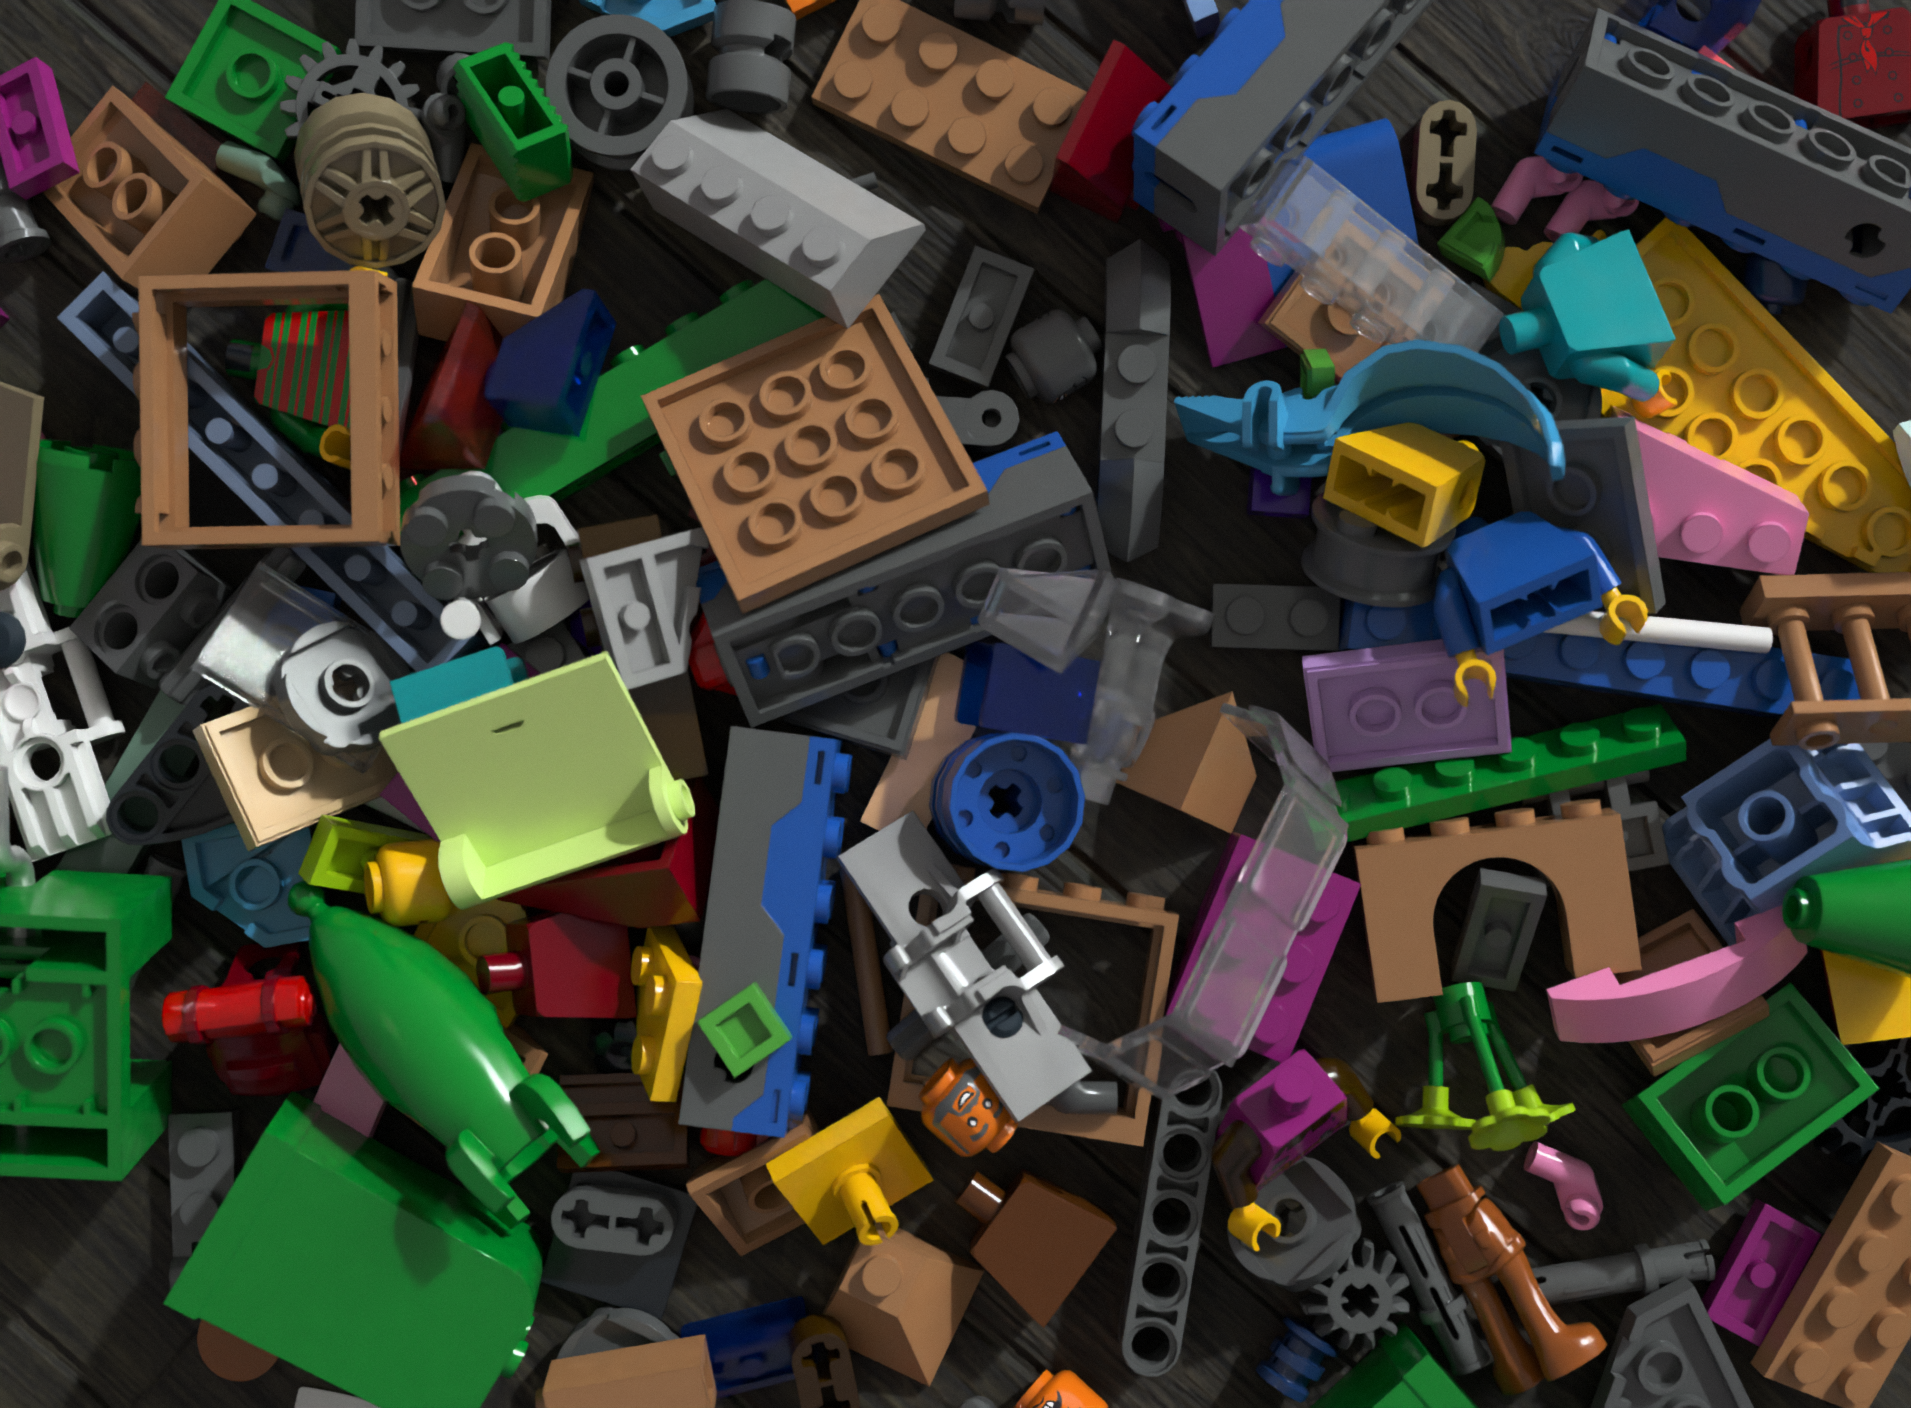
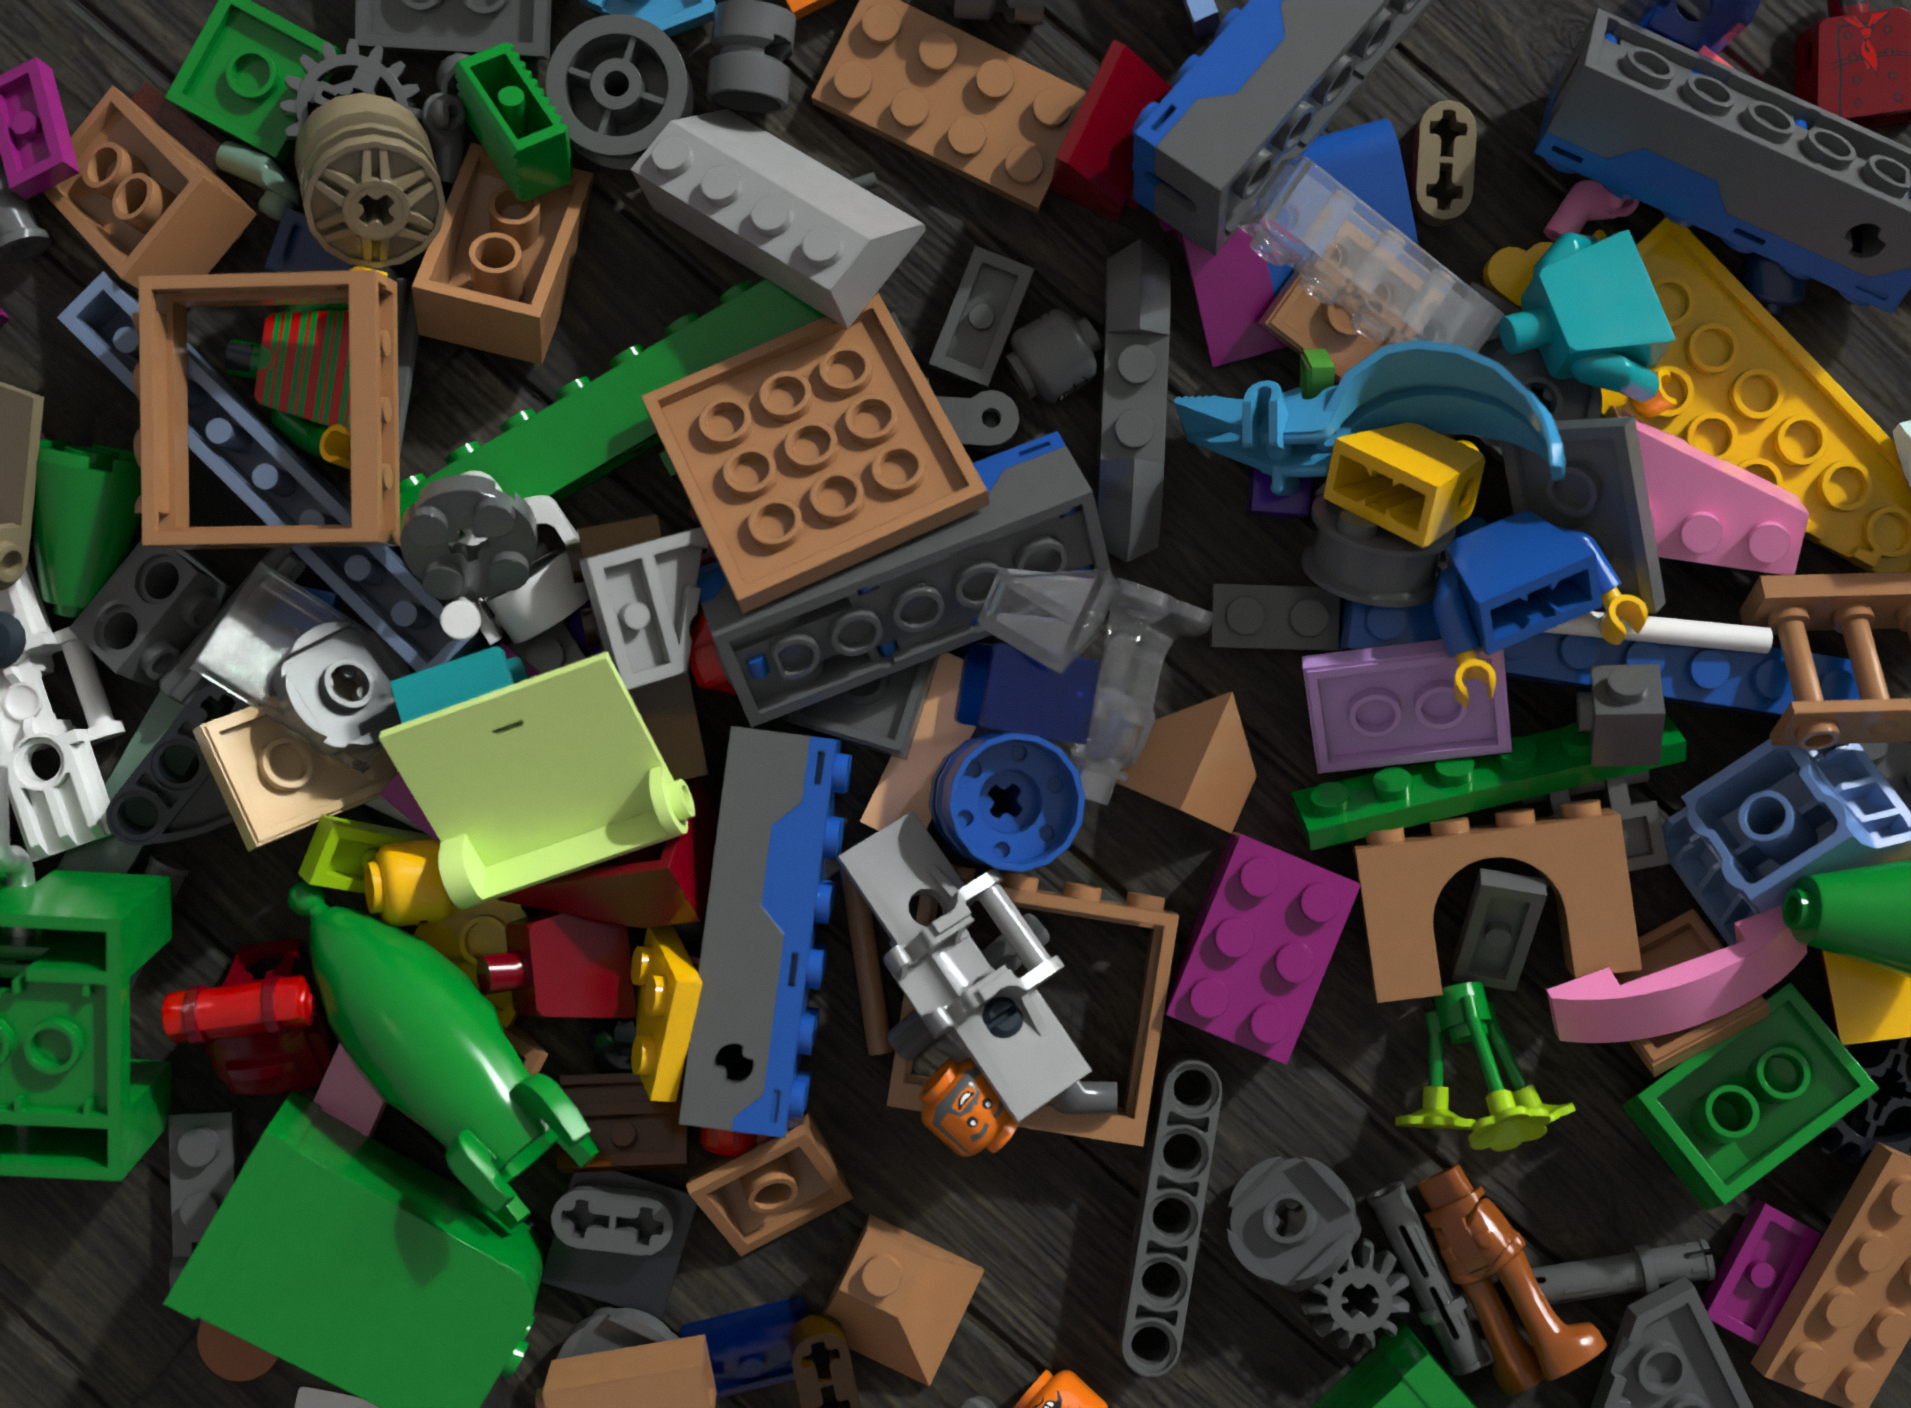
(250, 885): dark azure plate -> none
(454, 419): clear red slope -> none
(552, 366): clear blue slope -> none
(744, 1029): bright green tile -> none
(851, 1175): yellow tile -> none
(1034, 1237): reddish brown torso -> none
(1253, 931): clear windscreen -> none
(1281, 1123): torso -> none
(1296, 1359): dark blue bush -> none
(1475, 241): bright green tile -> none
(1529, 180): bright pink arm -> none
(1573, 1183): bright pink arm -> none
(1623, 715): none -> dark grey brick

